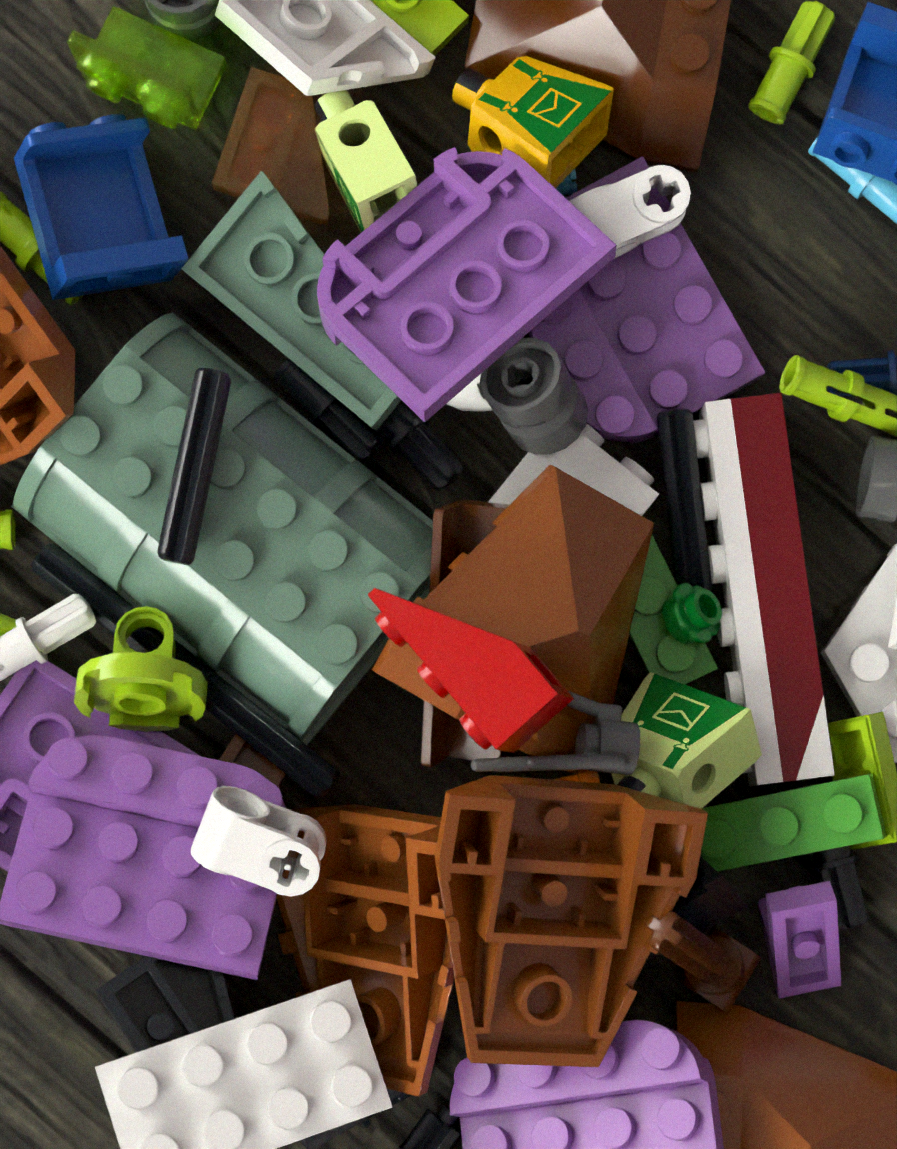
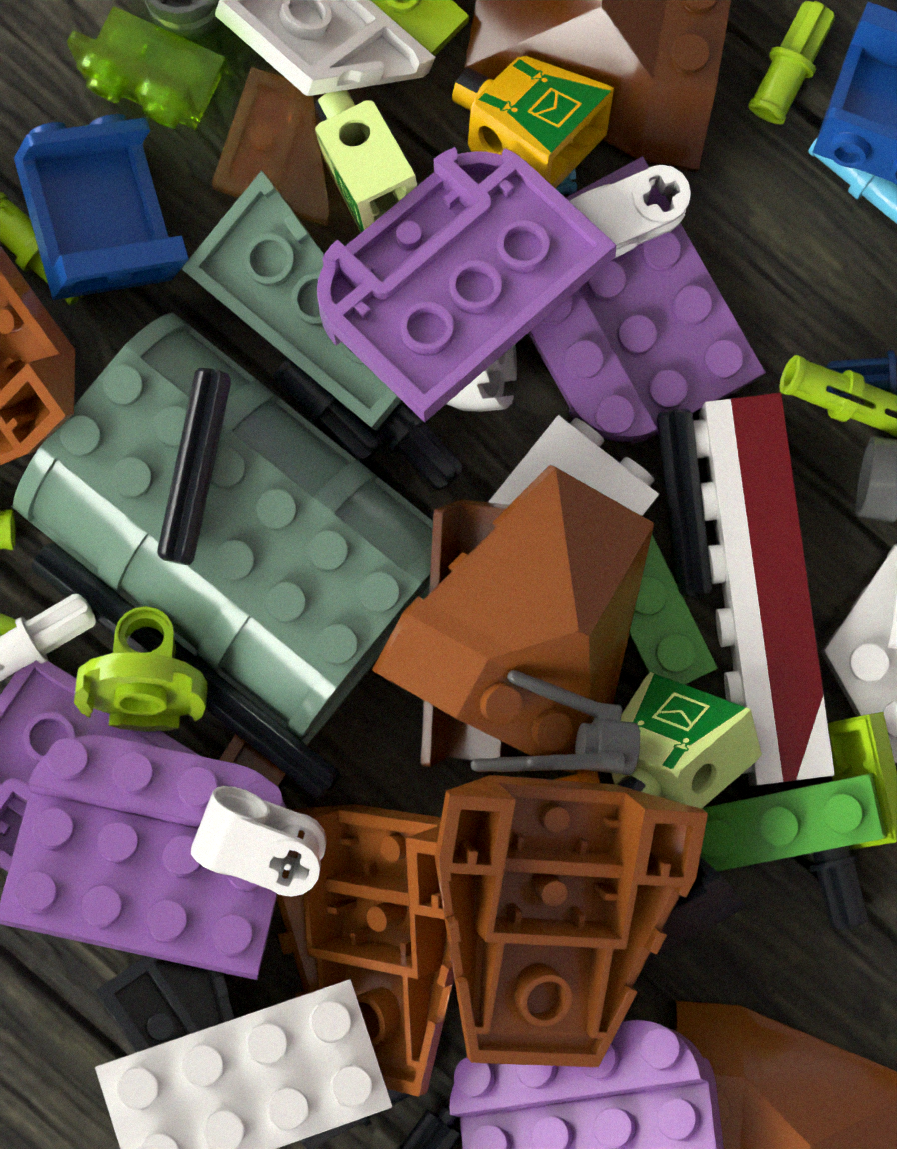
(492, 678): red slope -> none
(535, 397): dark grey wheel -> none
(692, 614): green plate -> none
(712, 964): reddish brown axle -> none
(802, 938): medium lavender slope -> none

